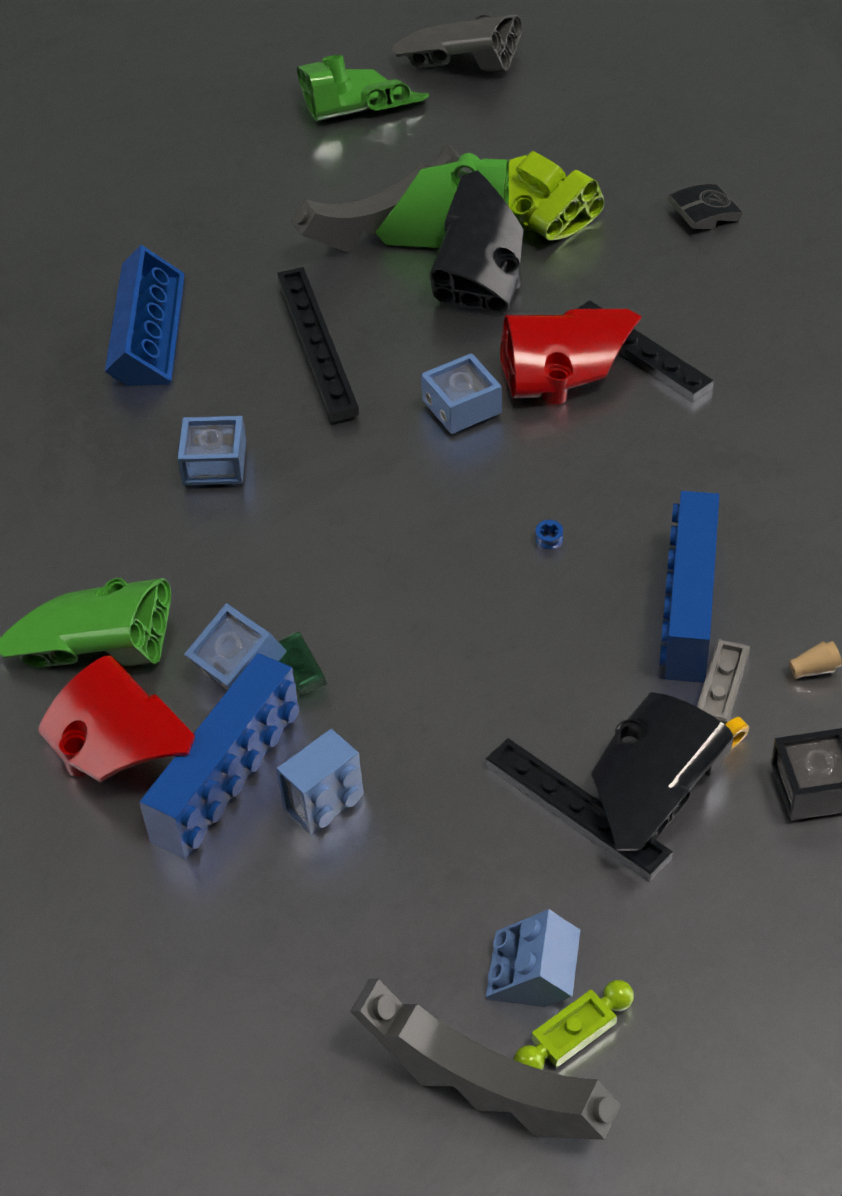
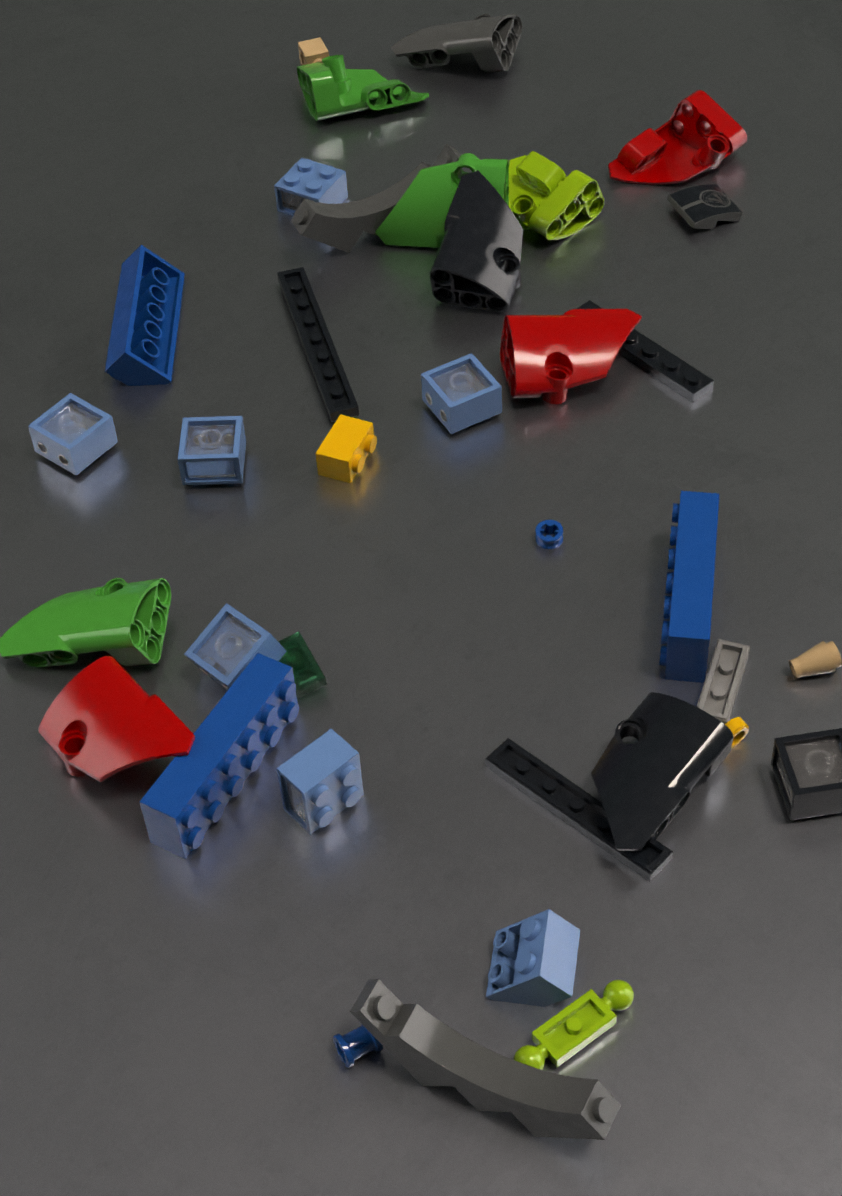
(73, 433): none -> medium blue piece
(310, 182): none -> medium blue piece
(312, 51): none -> tan brick
(345, 448): none -> yellow brick
(355, 1045): none -> blue bush
(685, 146): none -> red panel

